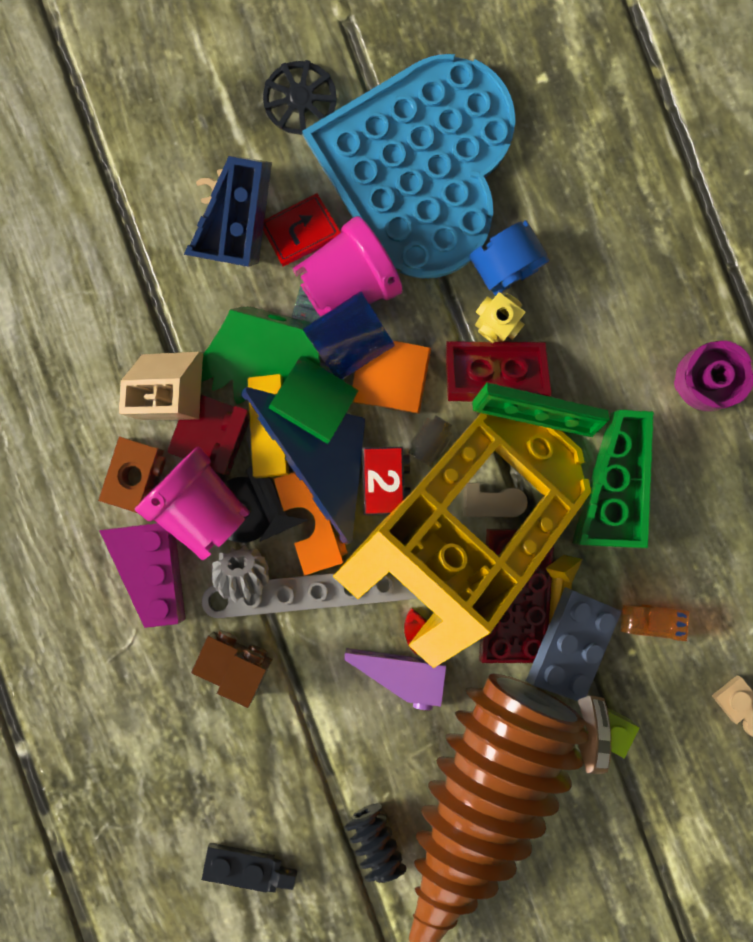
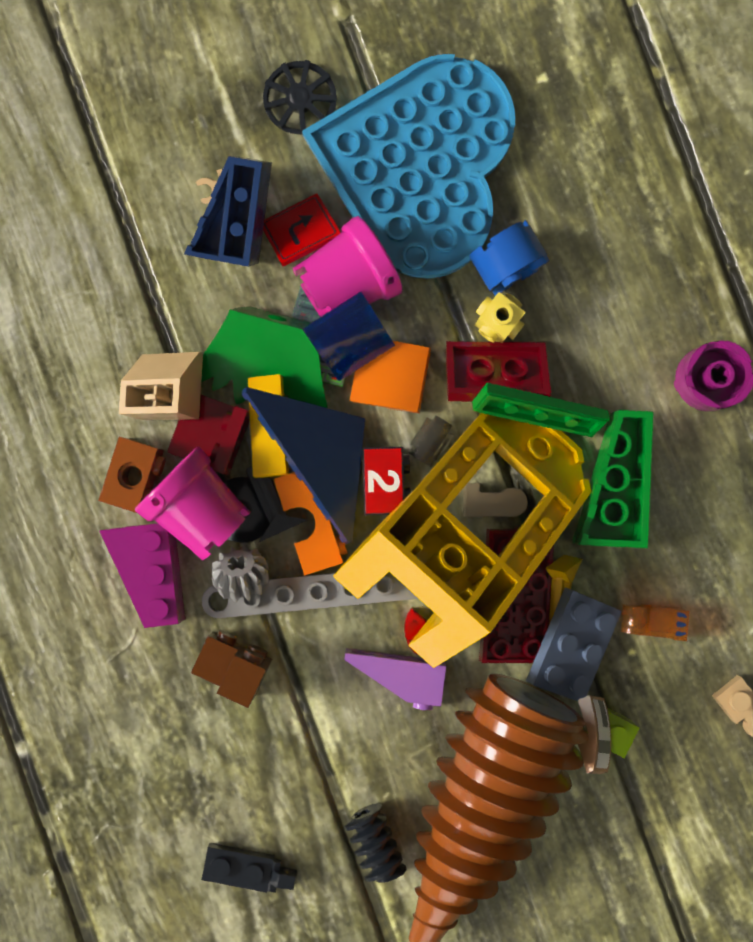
(313, 399): green slope -> none

